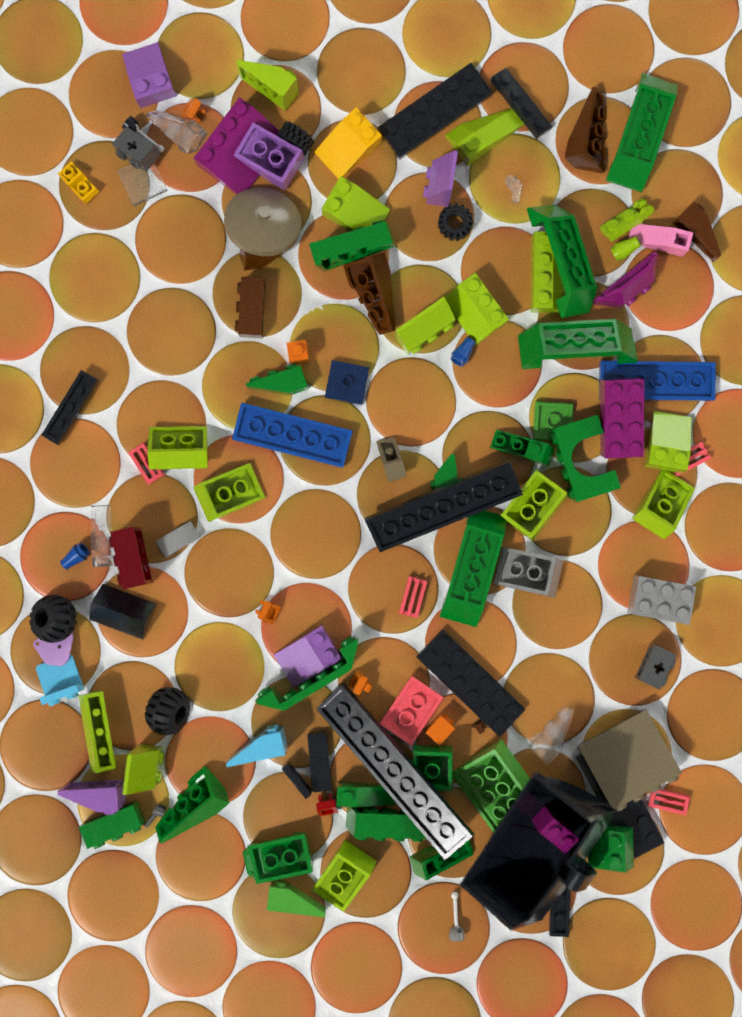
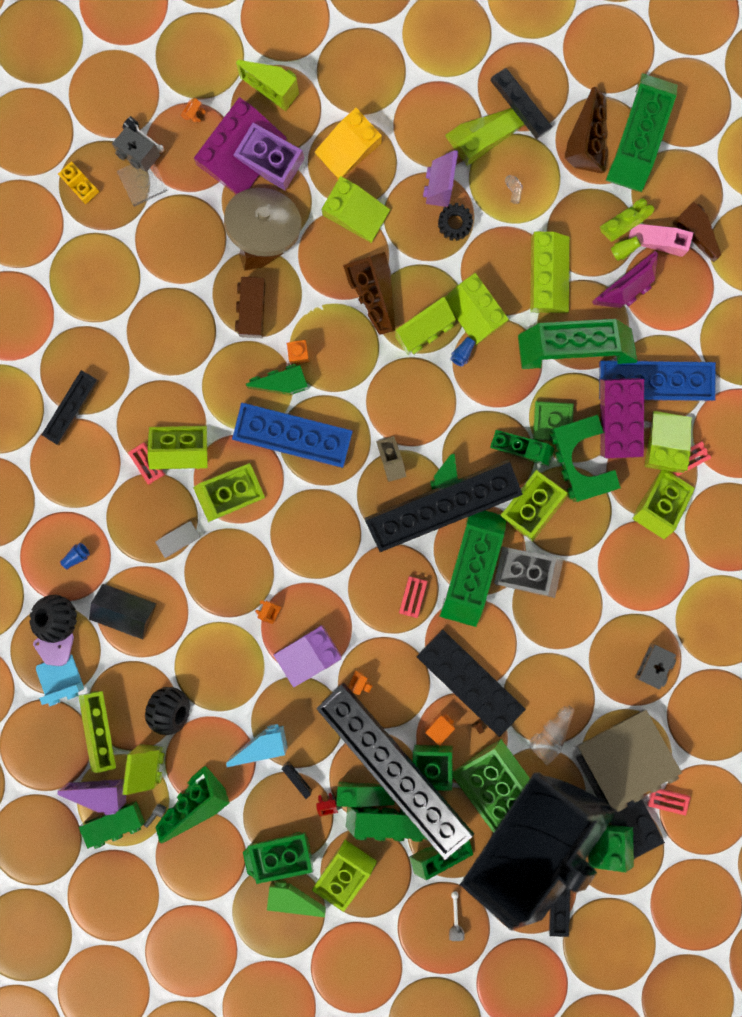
(100, 532): clear slope -> none
(130, 557): dark red brick -> none
(148, 75): medium lavender slope -> none
(180, 130): clear slope -> none
(271, 697): green slope -> none
(296, 136): black tyre -> none
(319, 762): black tile -> none
(346, 382): dark blue plate -> none
(352, 245): green wedge -> none
(411, 710): coral plate -> none
(435, 111): black plate -> none
(554, 829): magenta brick -> none
(569, 256): green slope -> none
(661, 600): light grey brick -> none

